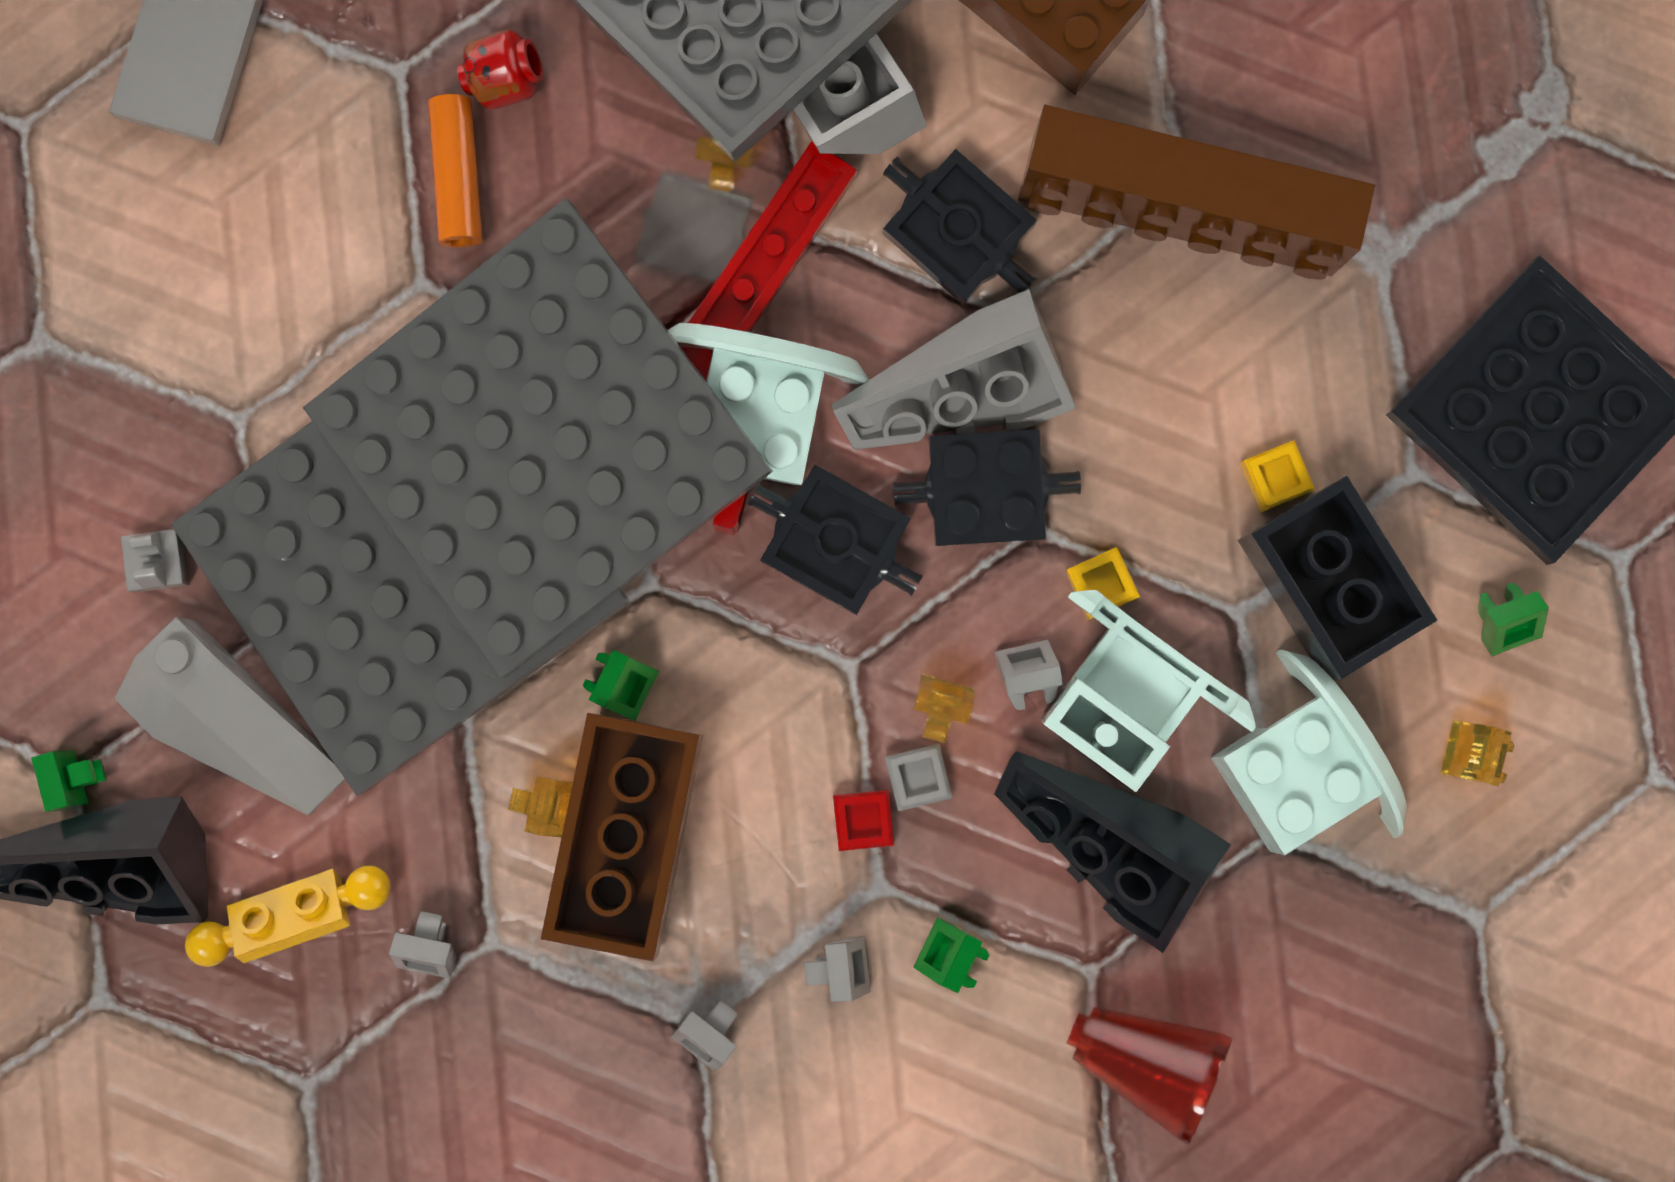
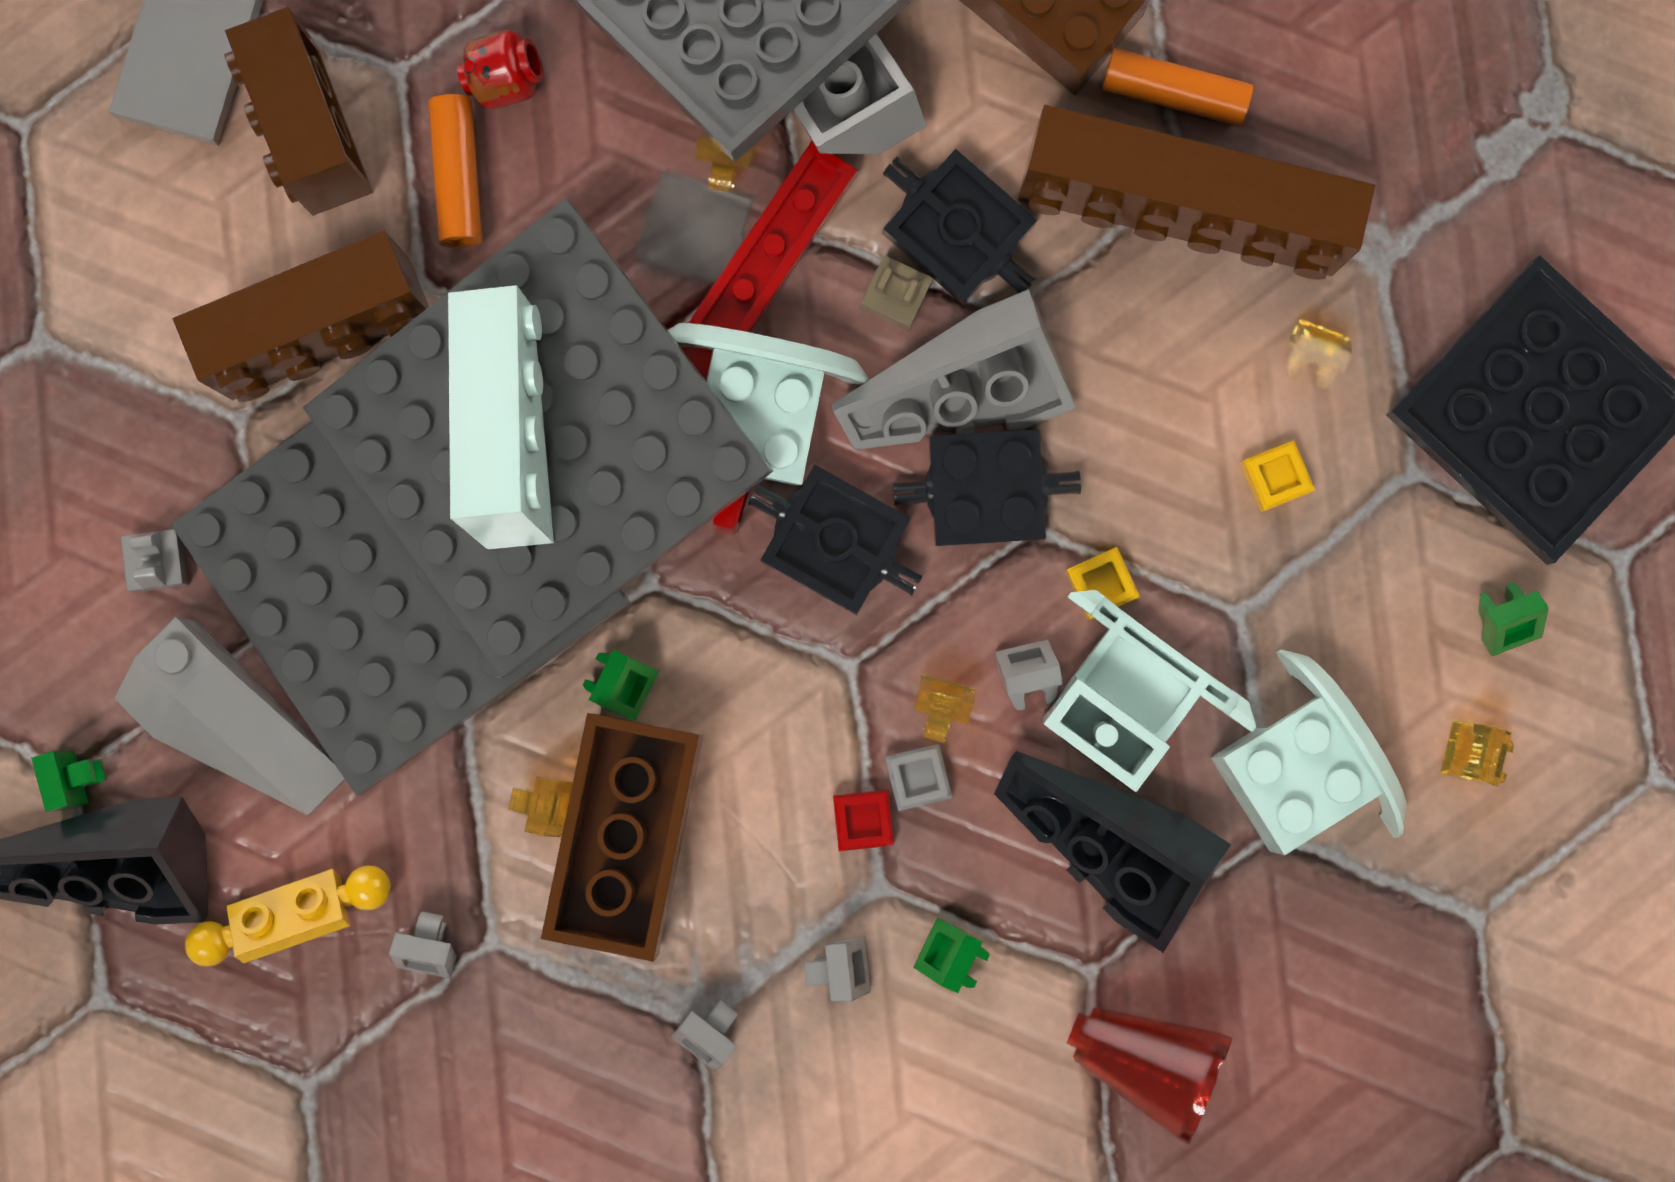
(296, 112): none -> reddish brown brick
(302, 318): none -> reddish brown brick
(497, 419): none -> light aqua wedge
(896, 293): none -> dark tan tile
(1177, 87): none -> orange piece
(1320, 345): none -> clear yellow tile
(1337, 579): black brick -> none

